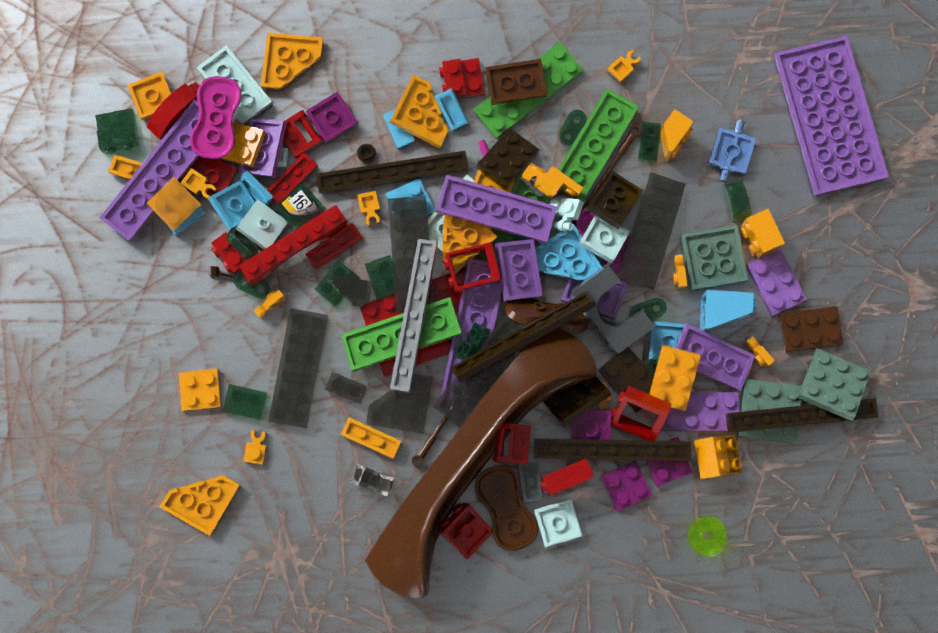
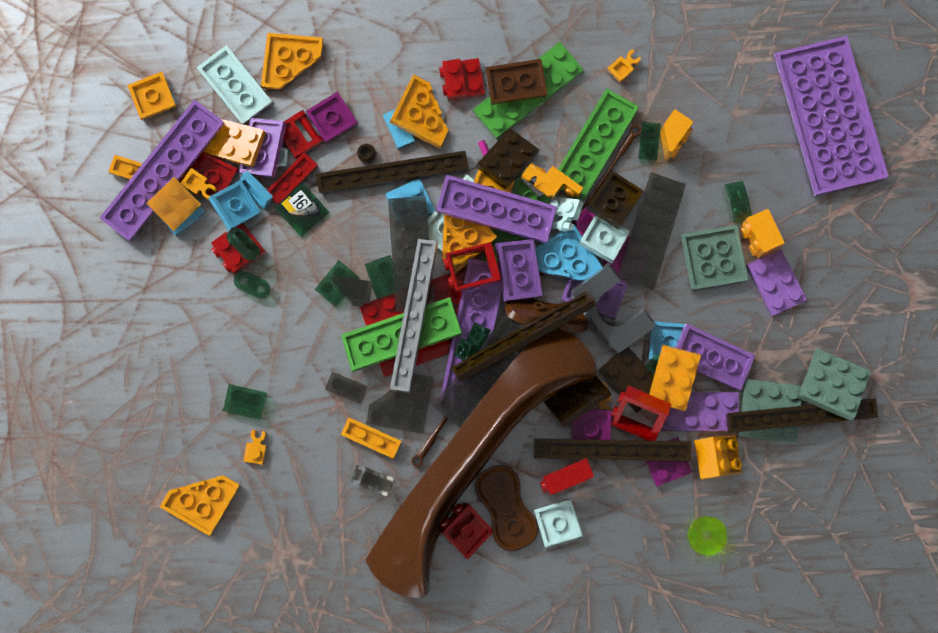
(117, 131): clear green plate -> none
(172, 109): red arch -> none
(200, 389): light orange plate -> none
(214, 273): dark brown hand -> none
(217, 103): dark pink plate -> none
(261, 225): light aqua plate -> none
(271, 258): red arch -> none
(272, 300): light orange plate -> none
(298, 368): clear smoke plate -> none
(334, 246): red tile -> none
(369, 205): light orange plate -> none
(451, 109): medium azure tile -> none
(518, 444): red plate -> none
(530, 482): dark grey plate -> none
(572, 128): clear green plate -> none
(626, 485): magenta plate -> none
(648, 306): clear green plate -> none
(679, 277): light orange plate -> none
(725, 308): medium azure slope -> none
(732, 151): medium blue plate -> none
(762, 357): light orange plate -> none
(811, 329): reddish brown plate -> none

